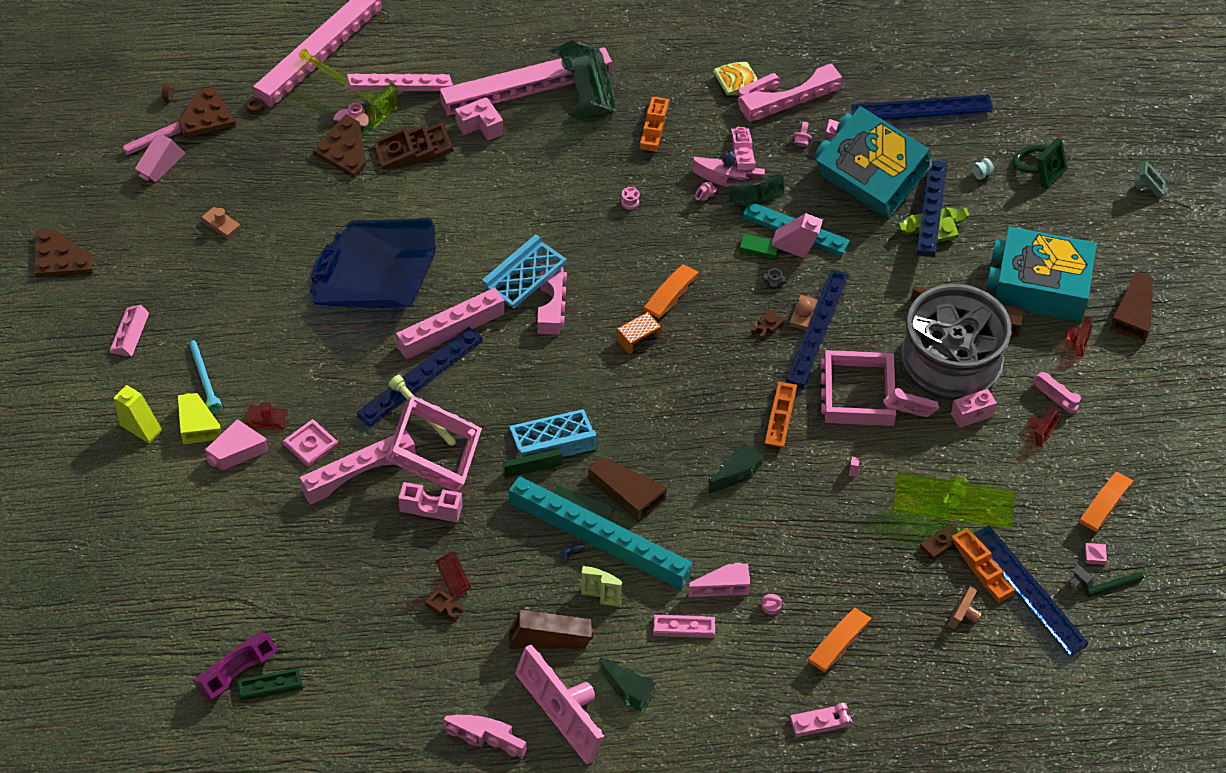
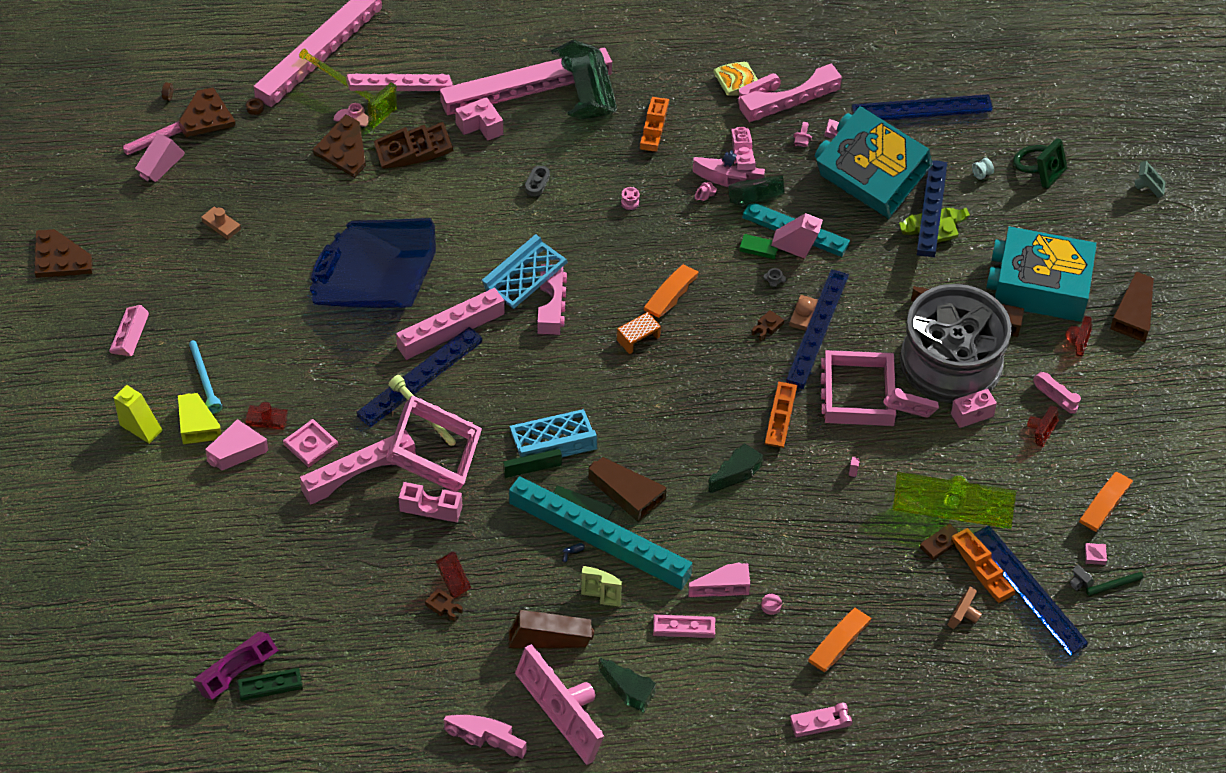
(537, 181): none -> dark grey plate

